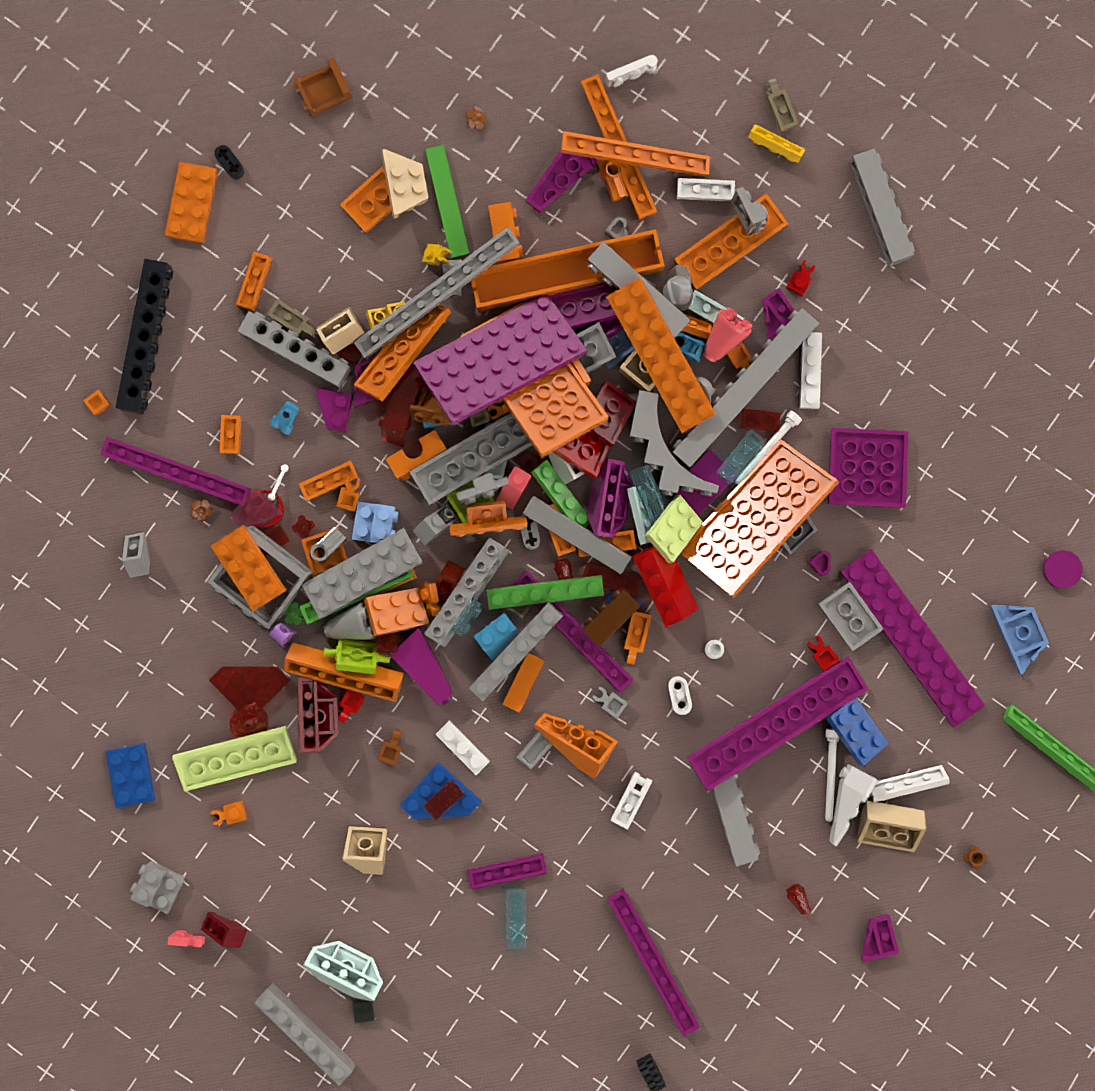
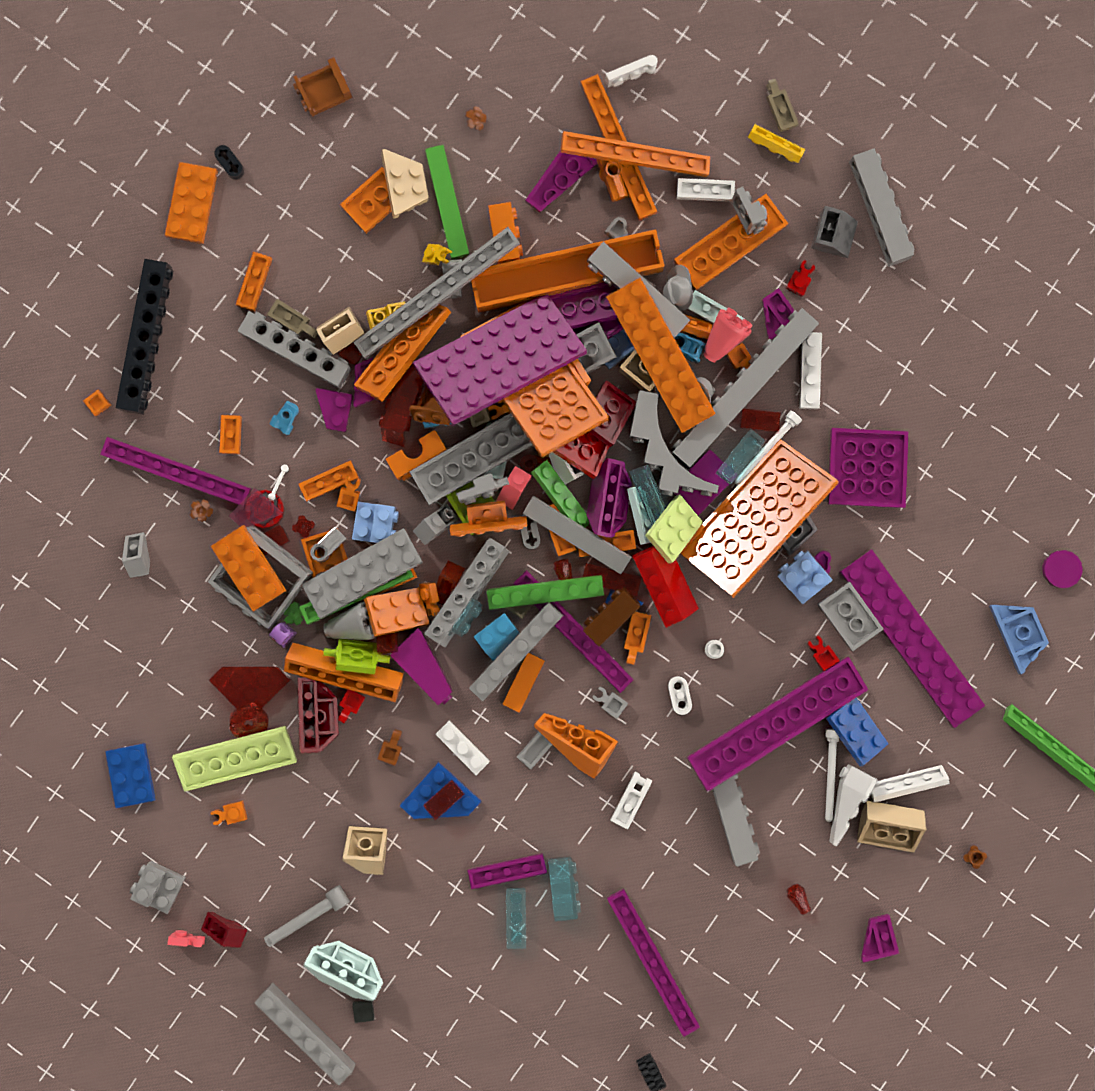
(335, 899): none -> light grey piece
(564, 888): none -> clear light blue brick
(804, 576): none -> light blue plate
(834, 232): none -> flat silver slope

